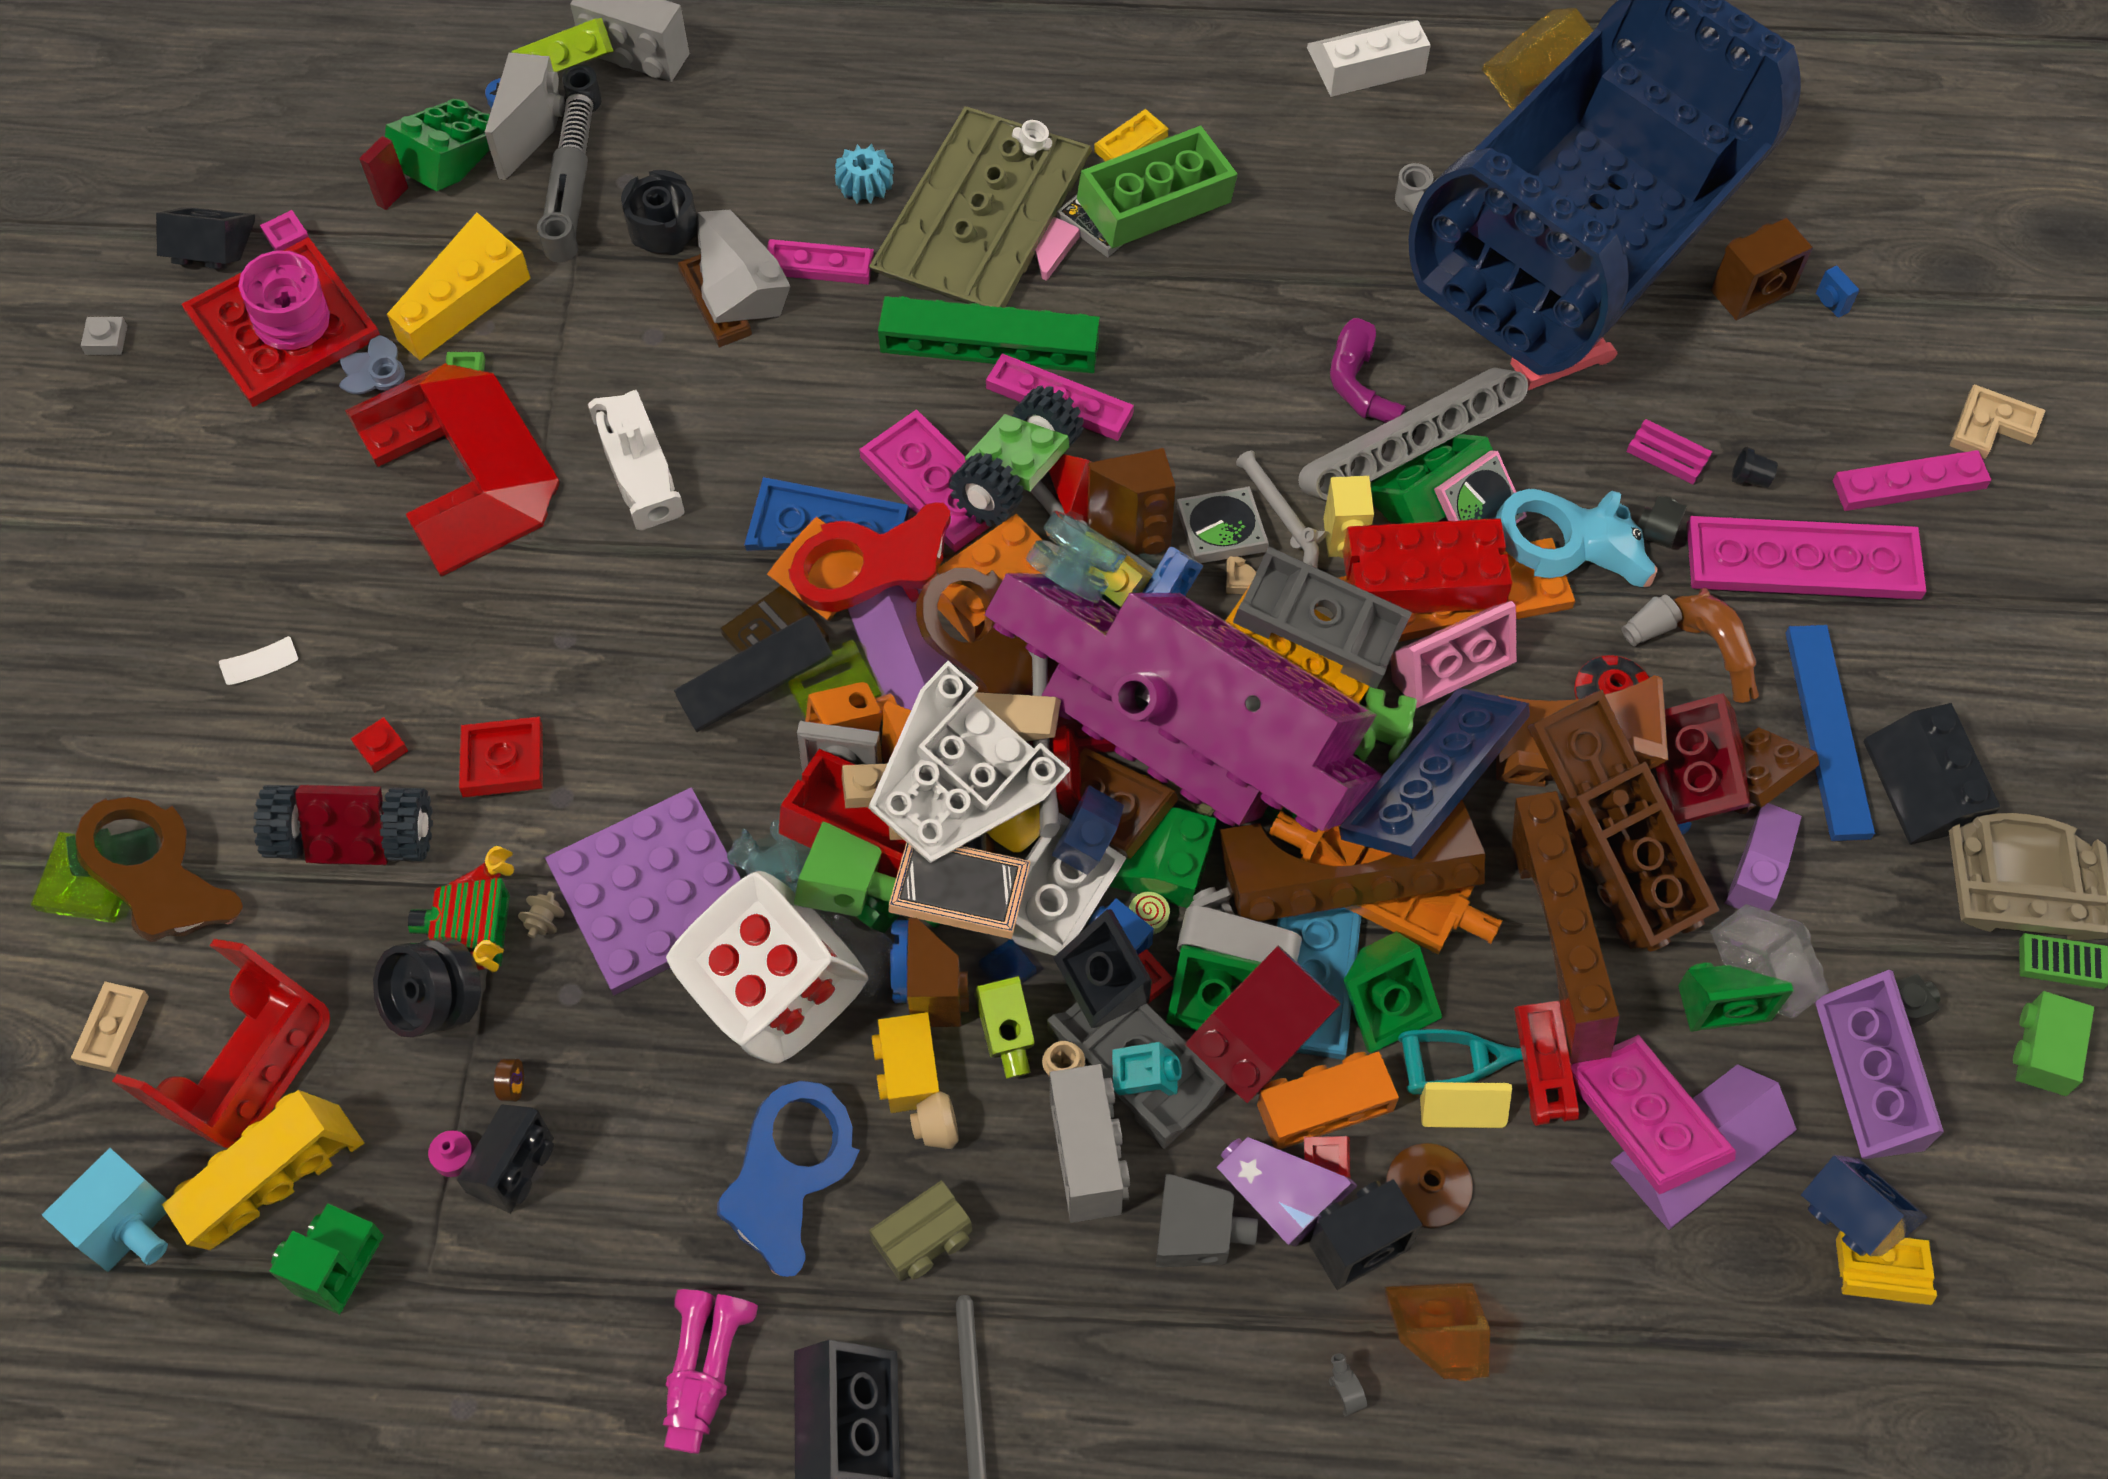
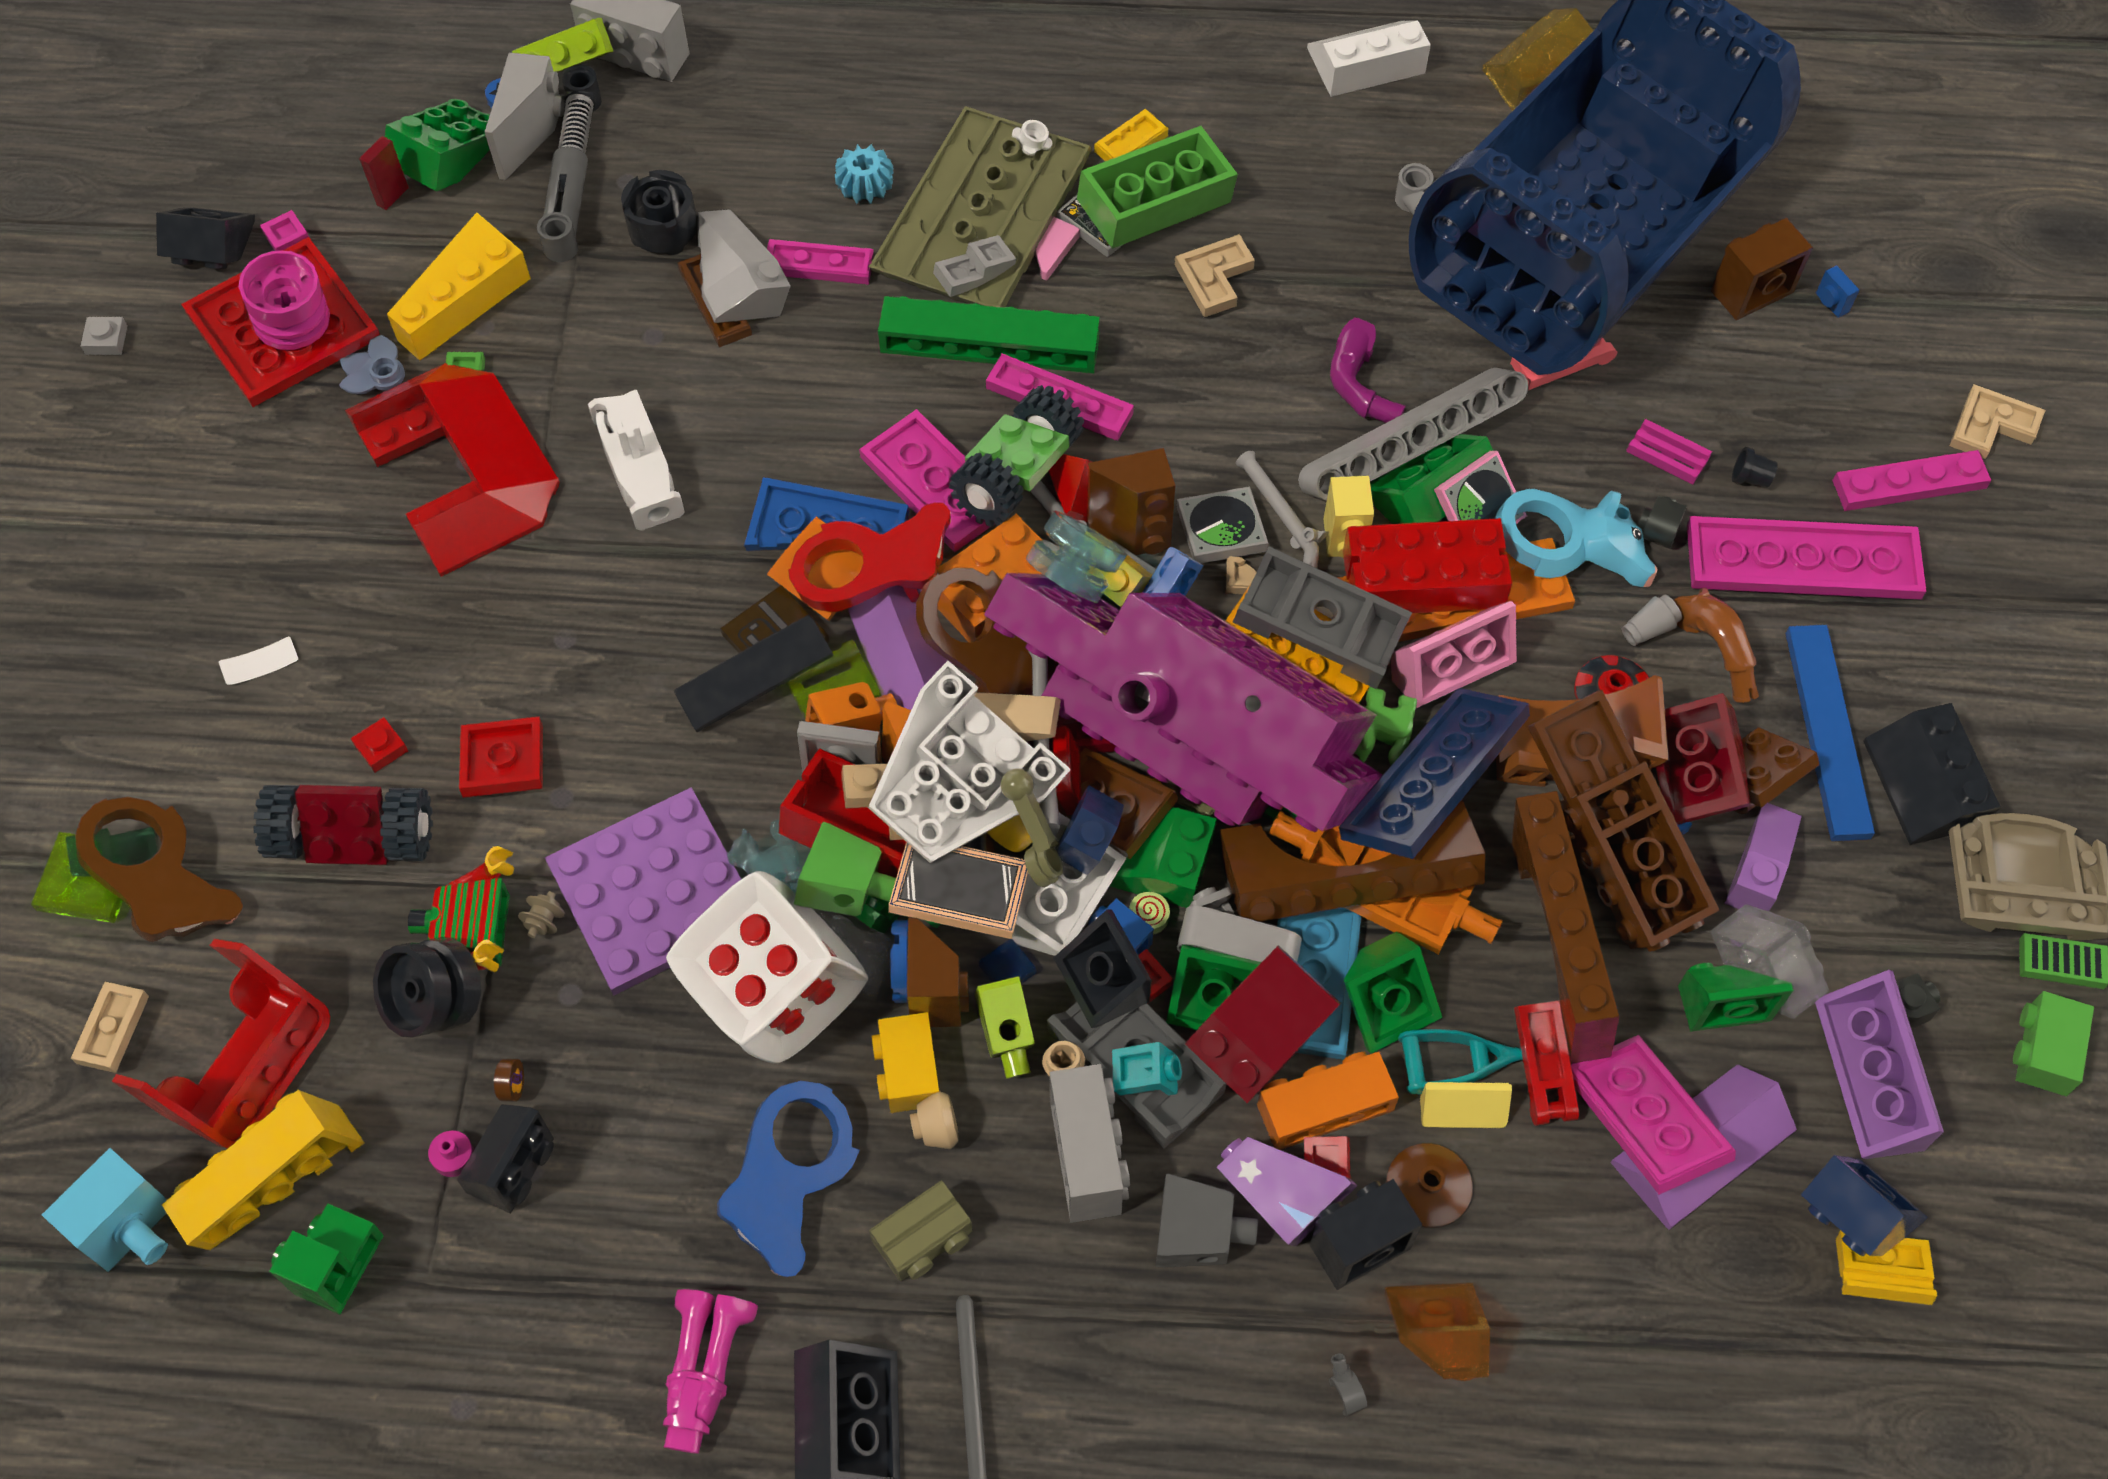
(980, 264): none -> light grey slope
(1041, 859): none -> olive piece
(1207, 272): none -> tan plate

